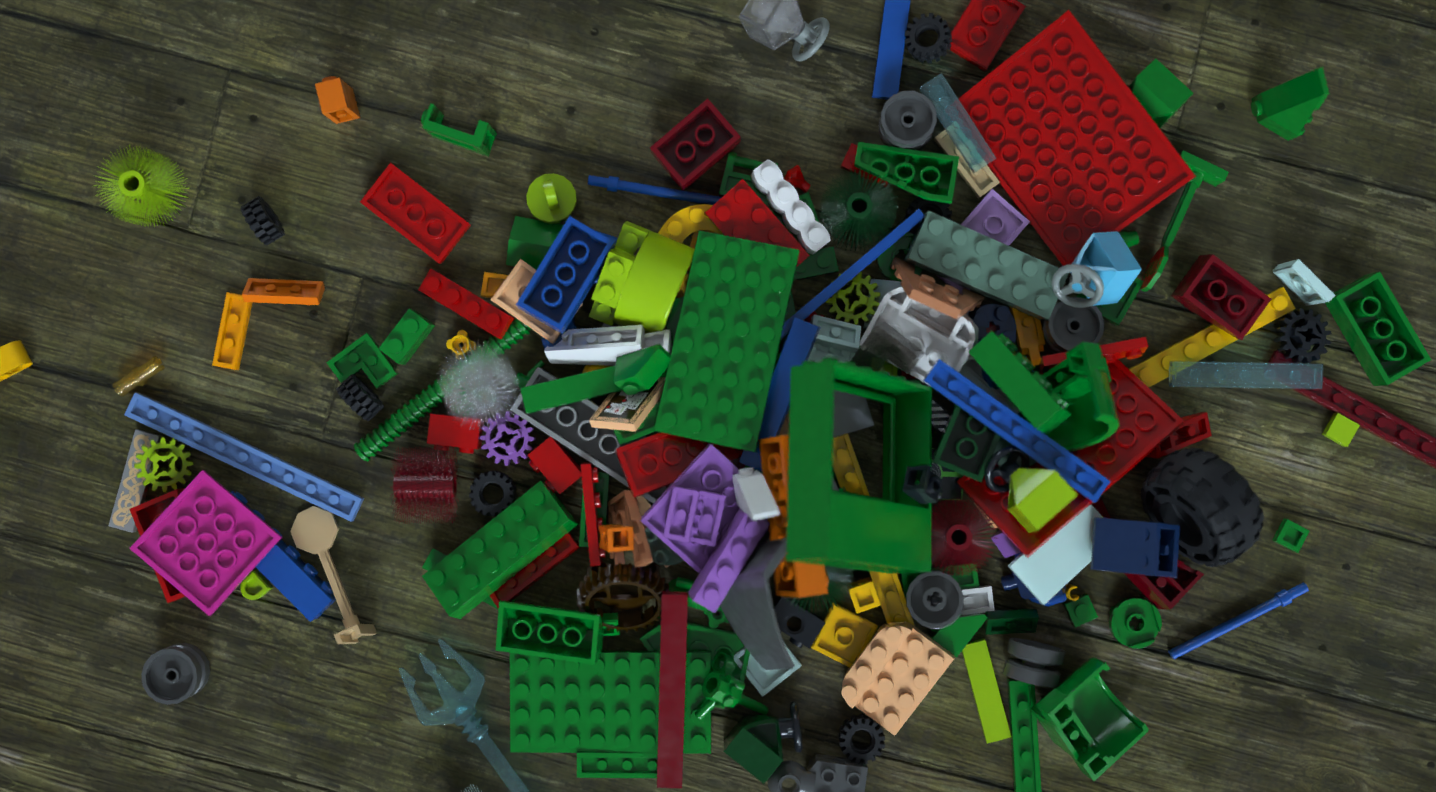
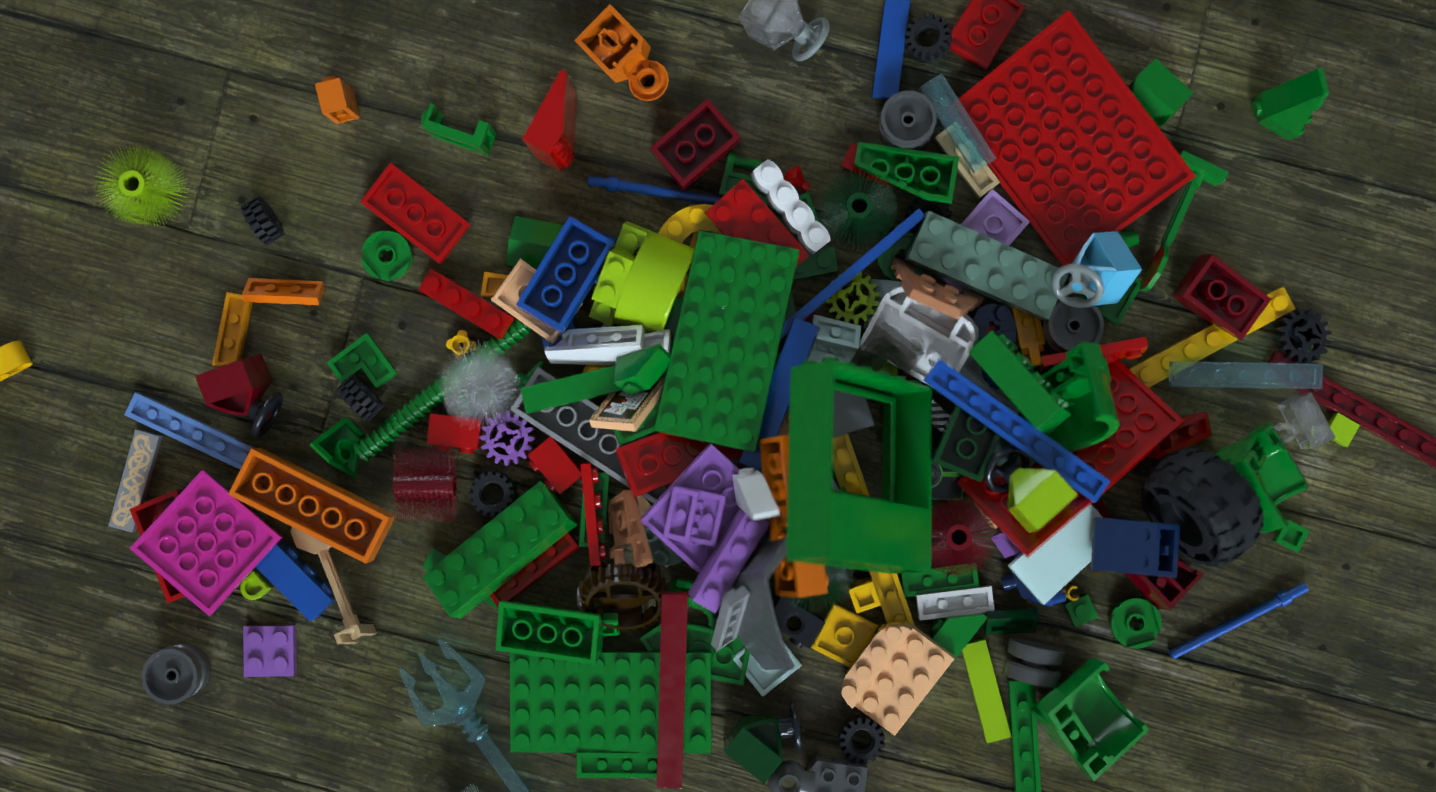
(138, 376): clear yellow pin -> none
(172, 471): lime gear -> none
(239, 390): none -> dark red piece
(270, 650): none -> medium lavender plate
(312, 504): none -> orange brick
(337, 446): none -> green slope
(373, 255): none -> green plate
(406, 337): green brick -> none
(551, 198): lime tile -> none
(553, 127): none -> red slope
(616, 538): orange leg -> none
(623, 54): none -> orange brick
(724, 689): green piece -> none
(730, 617): none -> light grey plate
(930, 484): black brick -> none
(935, 584): dark grey wheel -> none
(1268, 469): none -> green piece
(1303, 282): light aqua tile -> none
(1304, 422): none -> clear brick
(1377, 329): green brick -> none

